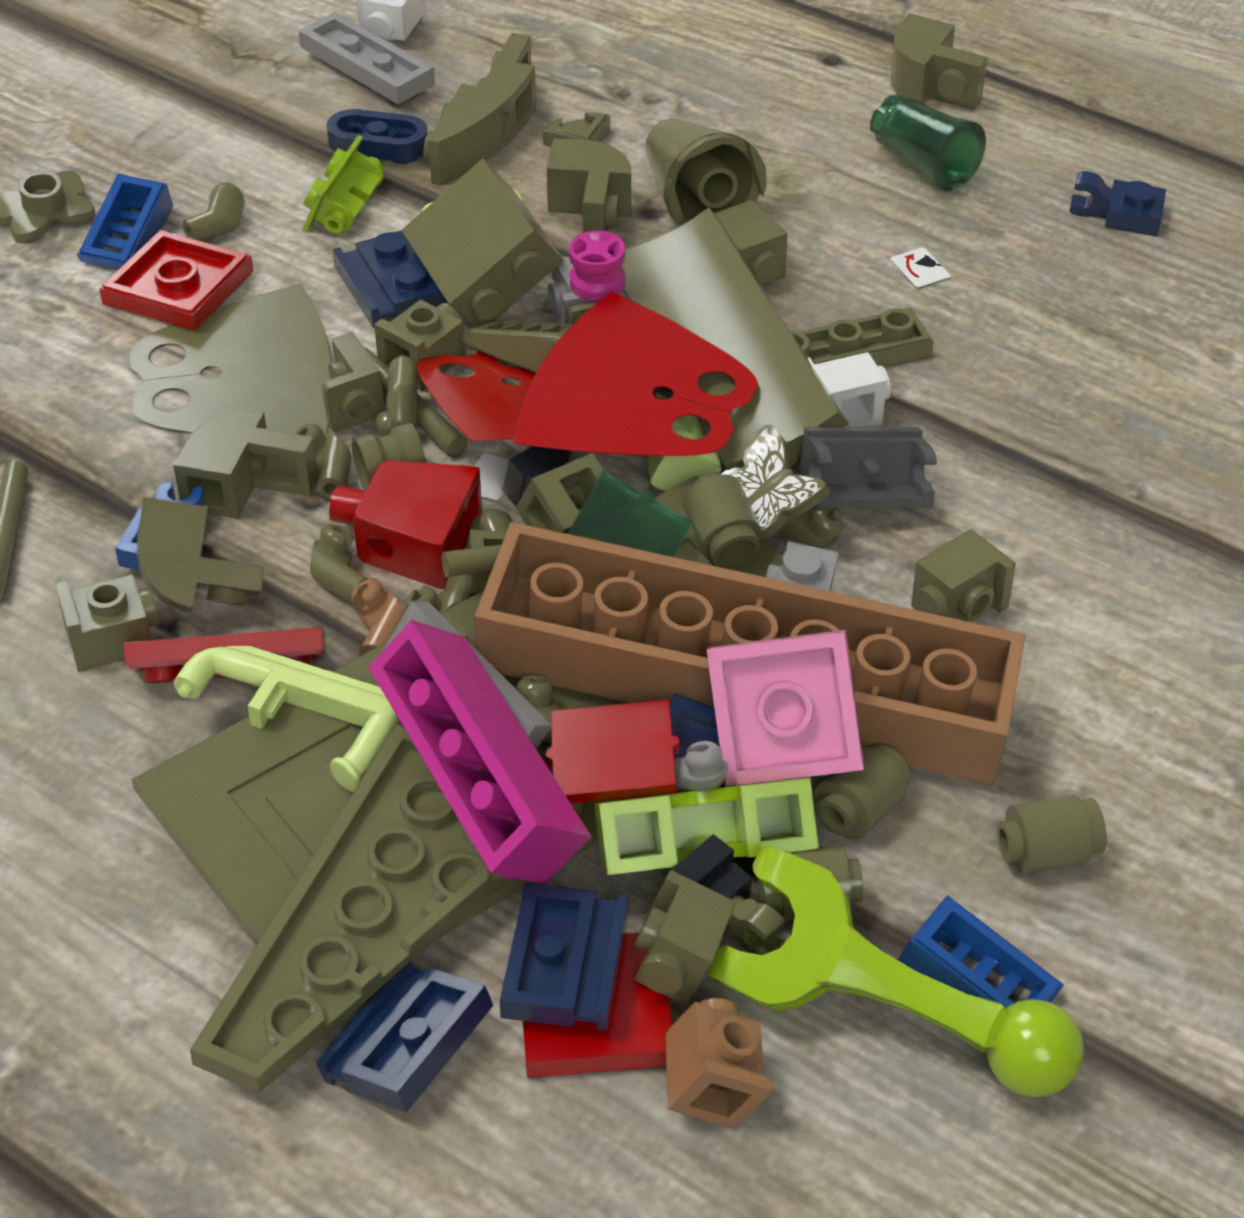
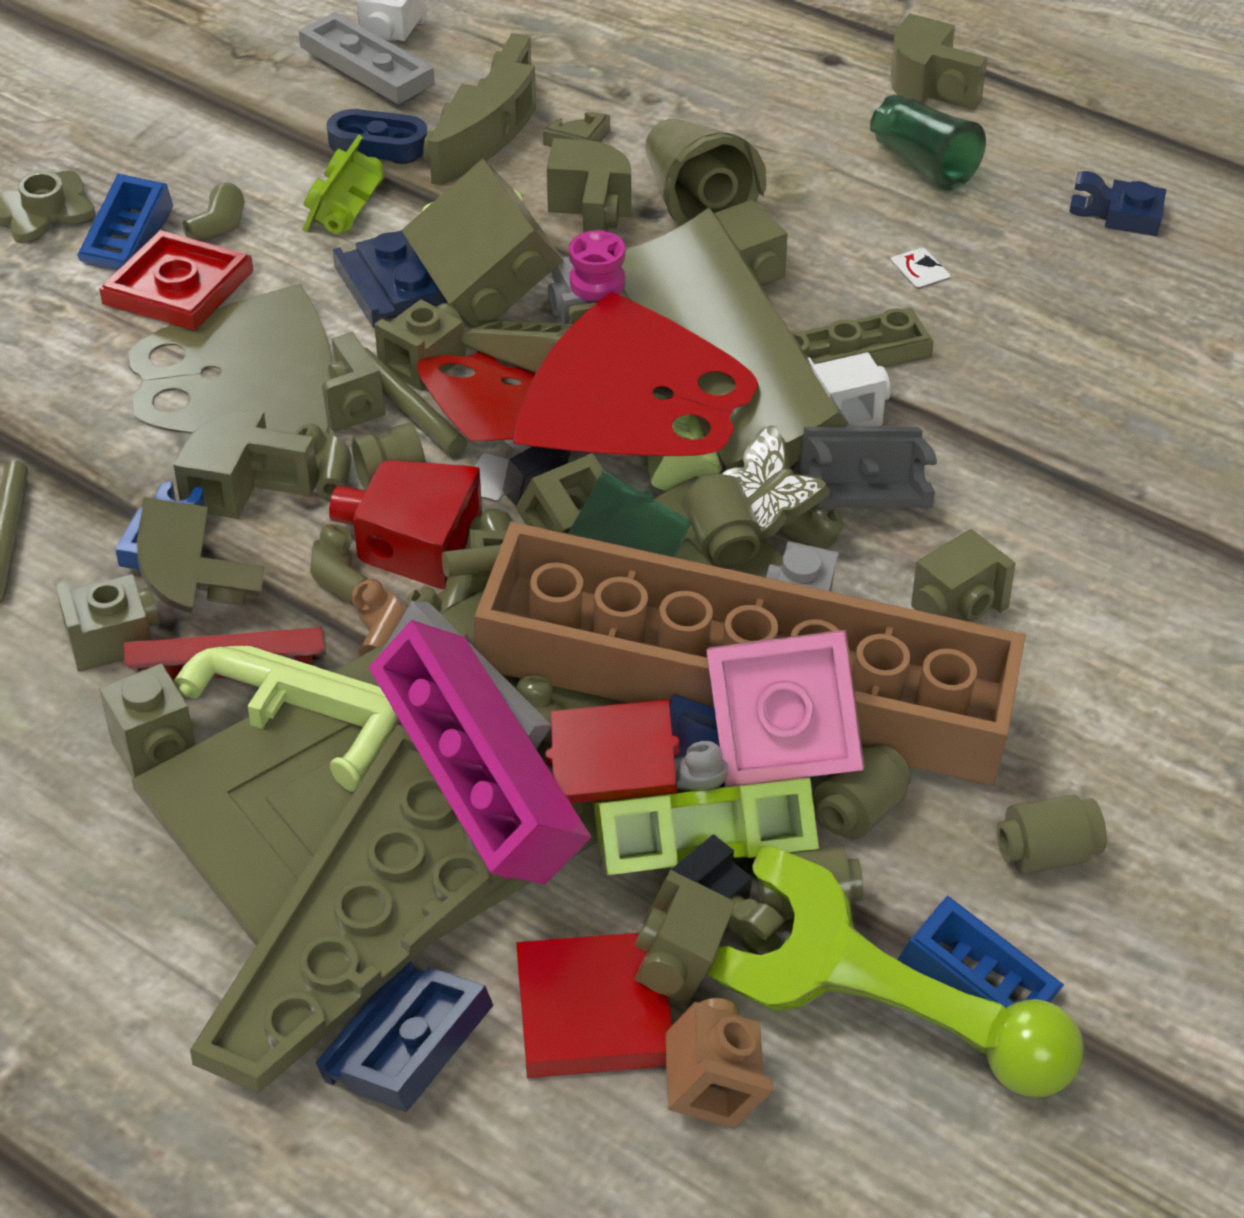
(146, 719): none -> olive brick
(401, 396): olive arm -> none
(564, 957): dark blue plate -> none

